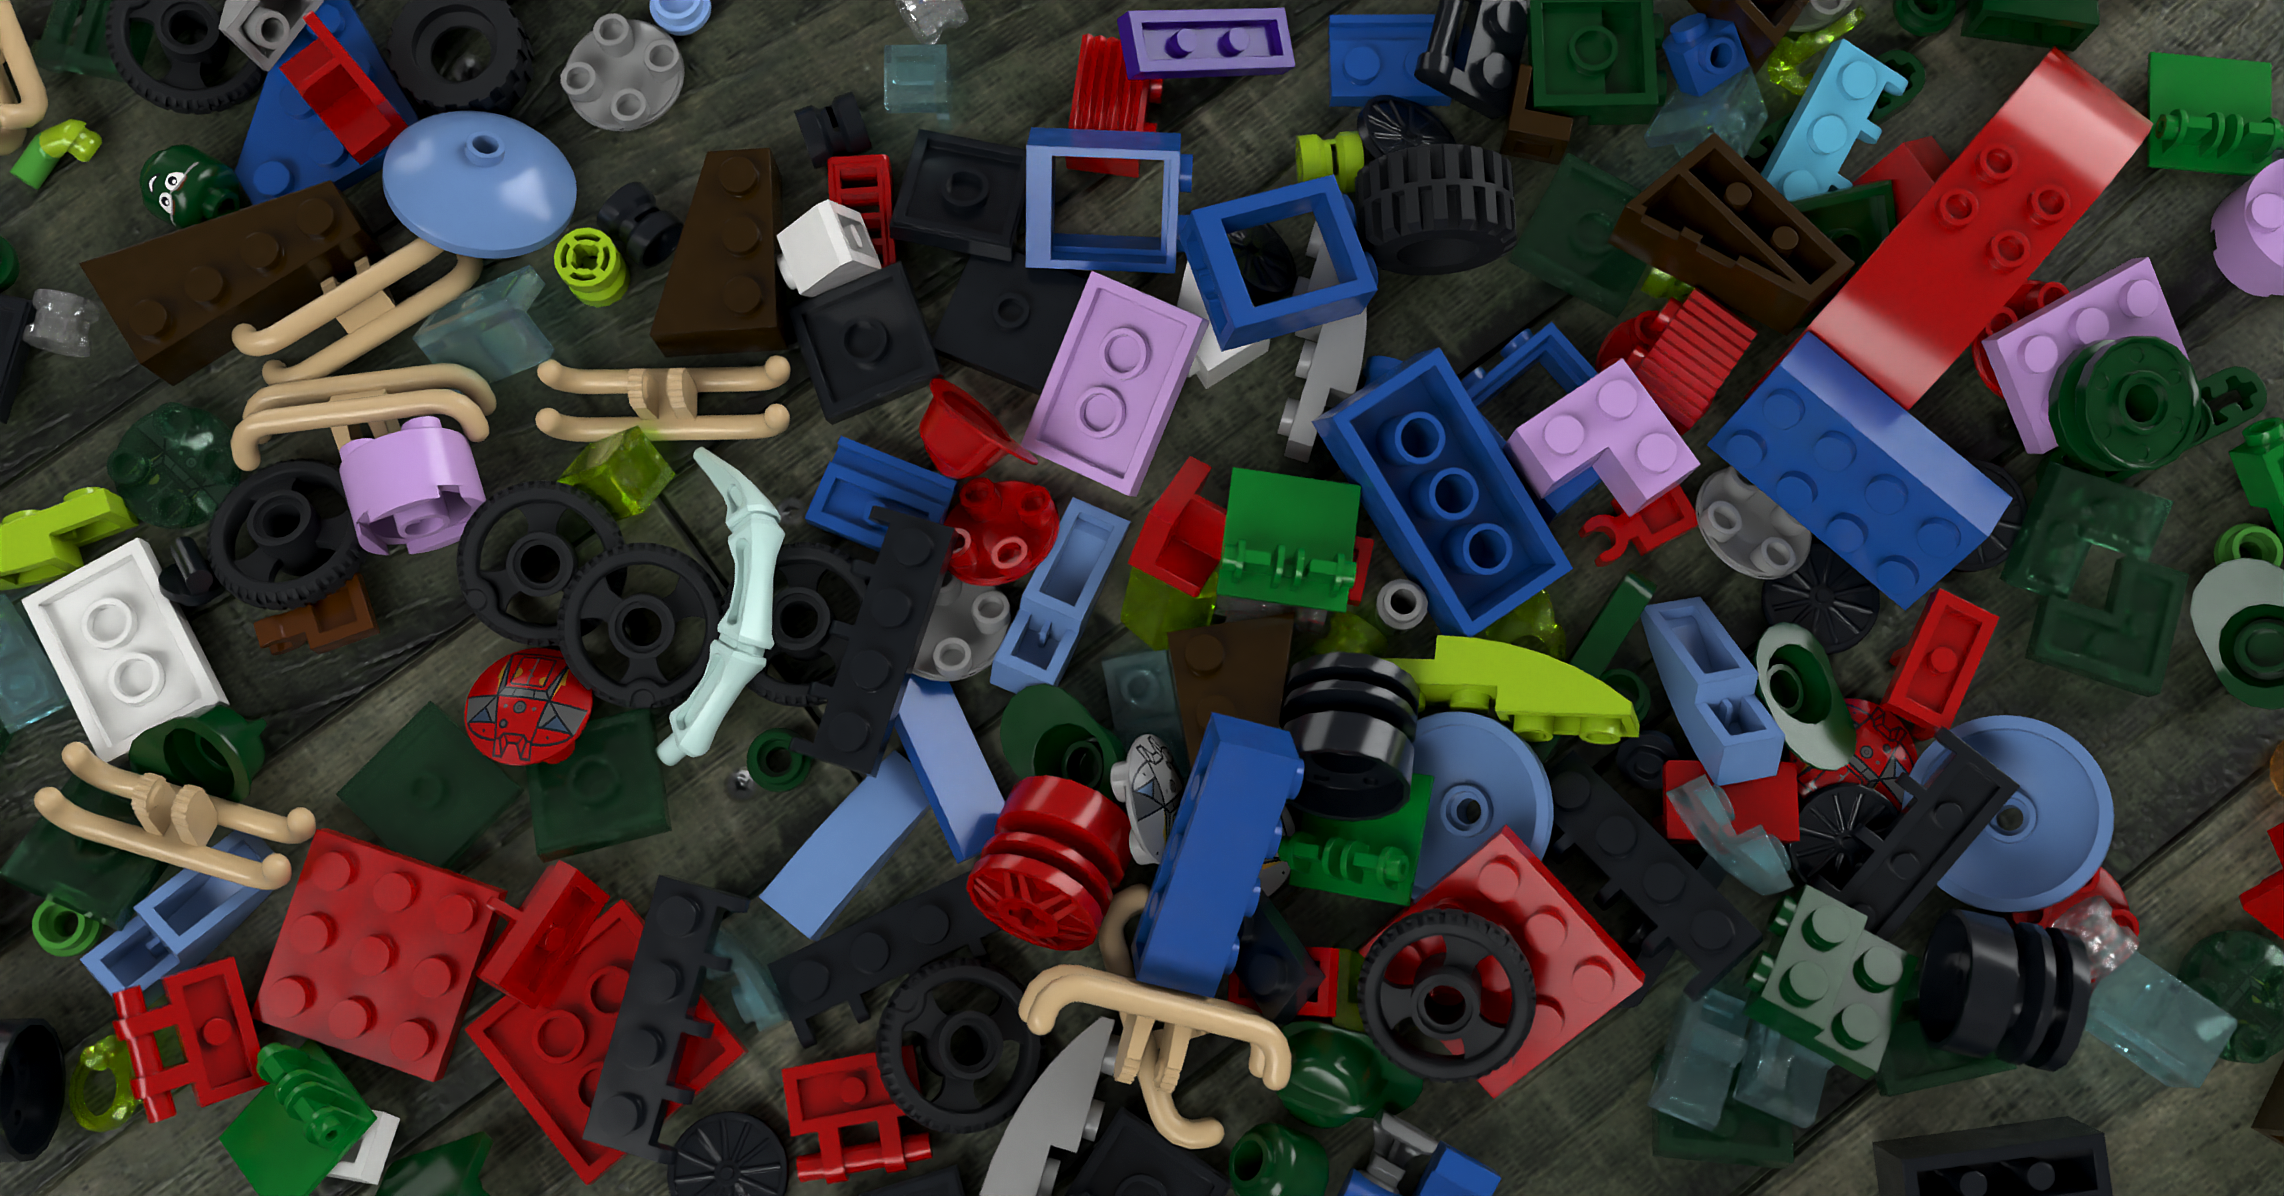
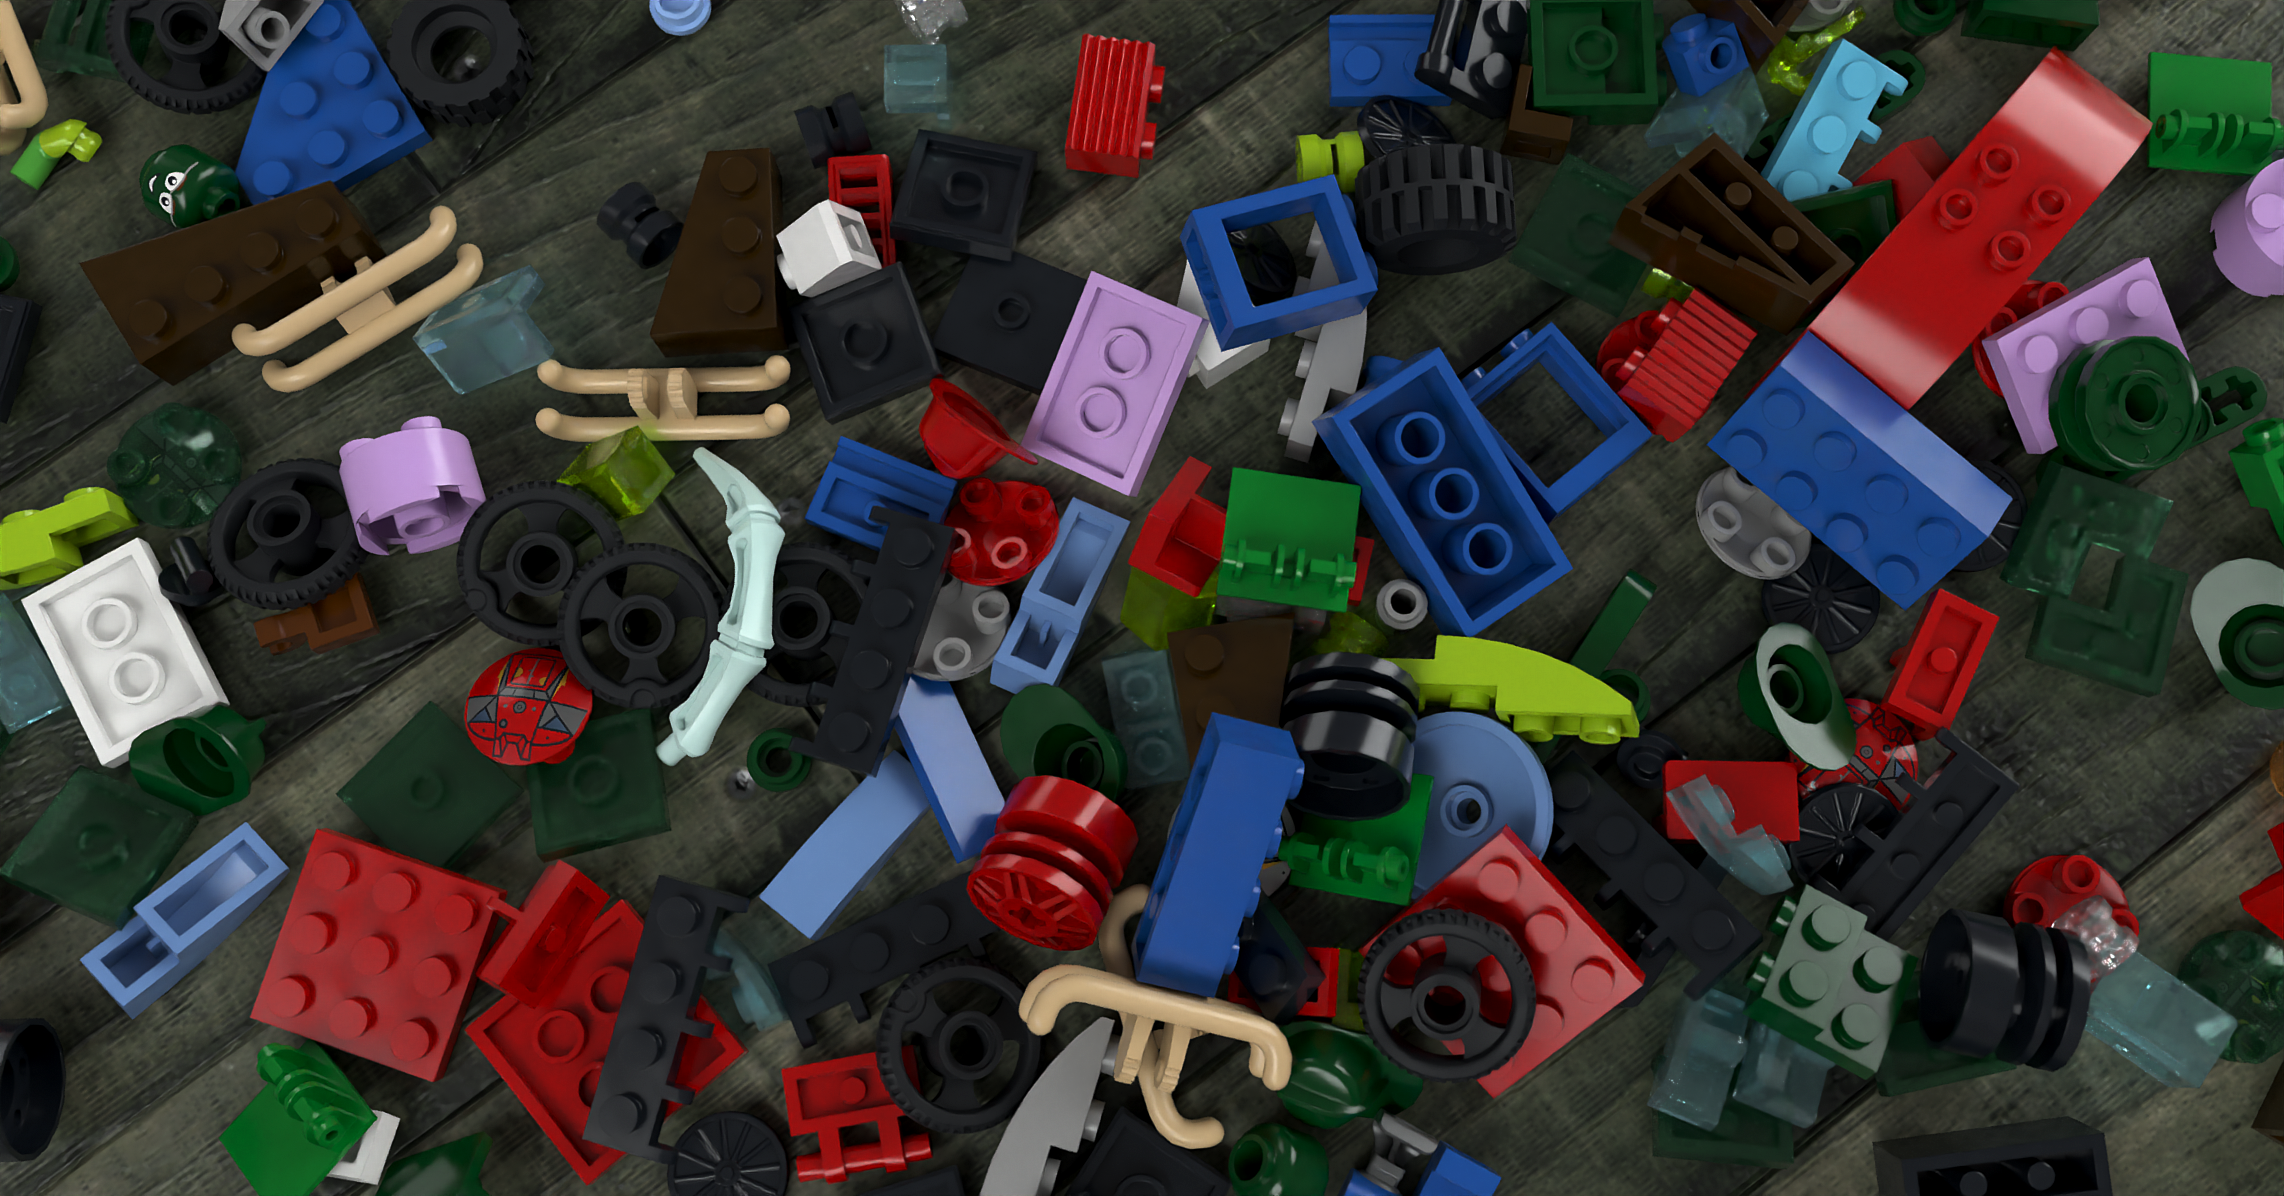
(51, 935): bright green plate -> none
(62, 323): clear wheel -> none
(104, 1054): clear neon green piece -> none
(175, 822): tan piece -> none
(212, 1031): red plate -> none
(343, 94): red panel -> none
(363, 398): tan piece -> none
(479, 184): medium blue dish -> none
(601, 278): lime wheel -> none
(623, 74): light grey dish -> none
(1102, 252): blue window -> none
(1152, 793): light grey dish -> none
(1205, 43): plate -> none
(1532, 618): clear neon green piece -> none
(1609, 427): lavender brick -> none
(1648, 529): red plate -> none
(1712, 692): medium blue slope -> none
(2063, 811): medium blue dish -> none
(2256, 539): bright green plate -> none

